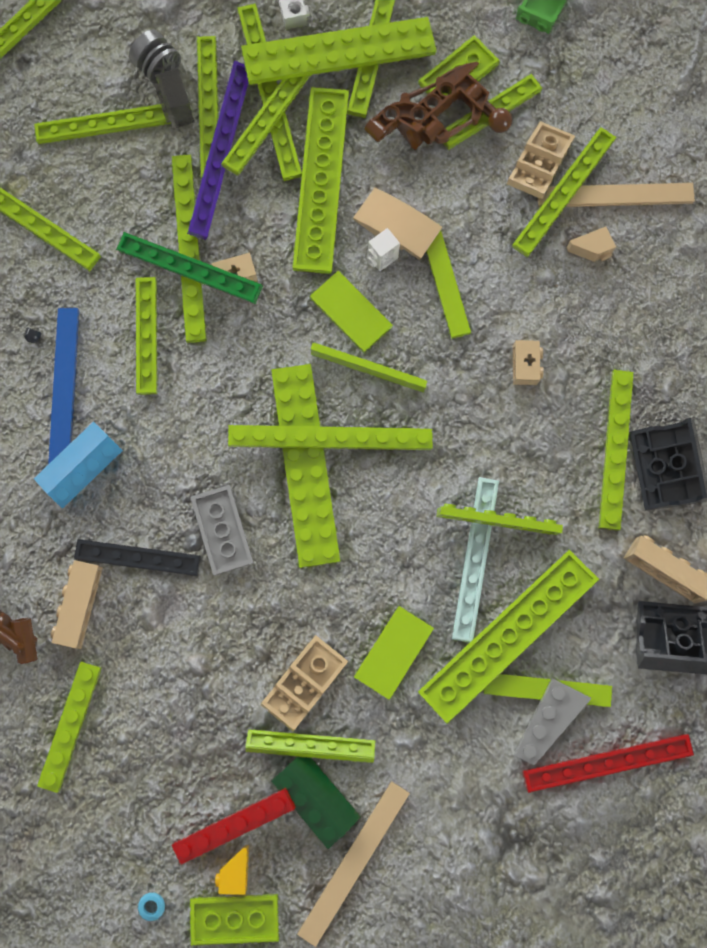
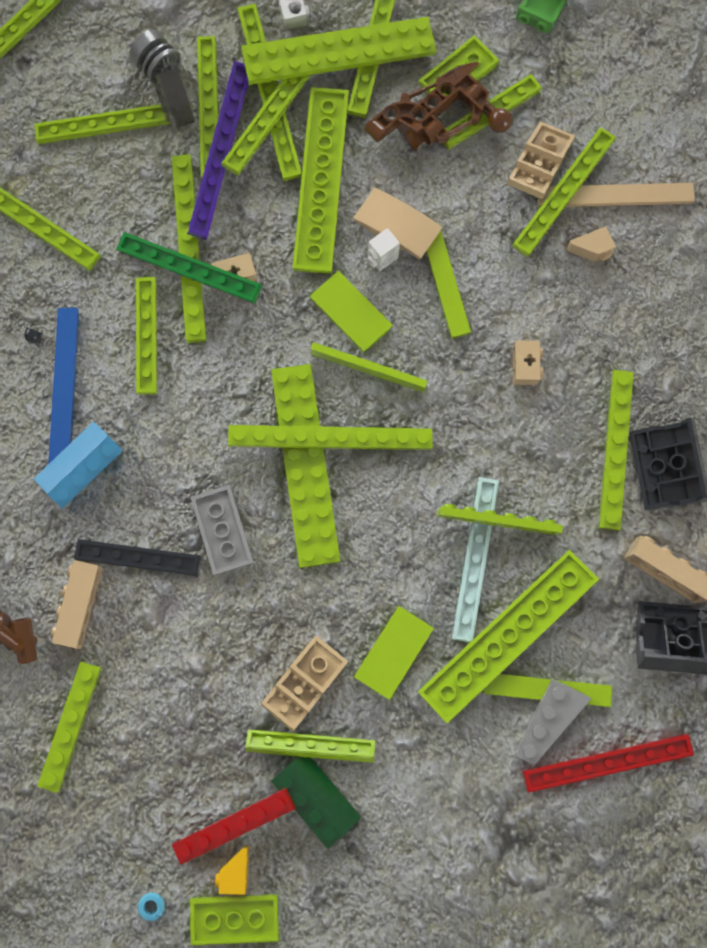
(353, 864): tan tile -> none

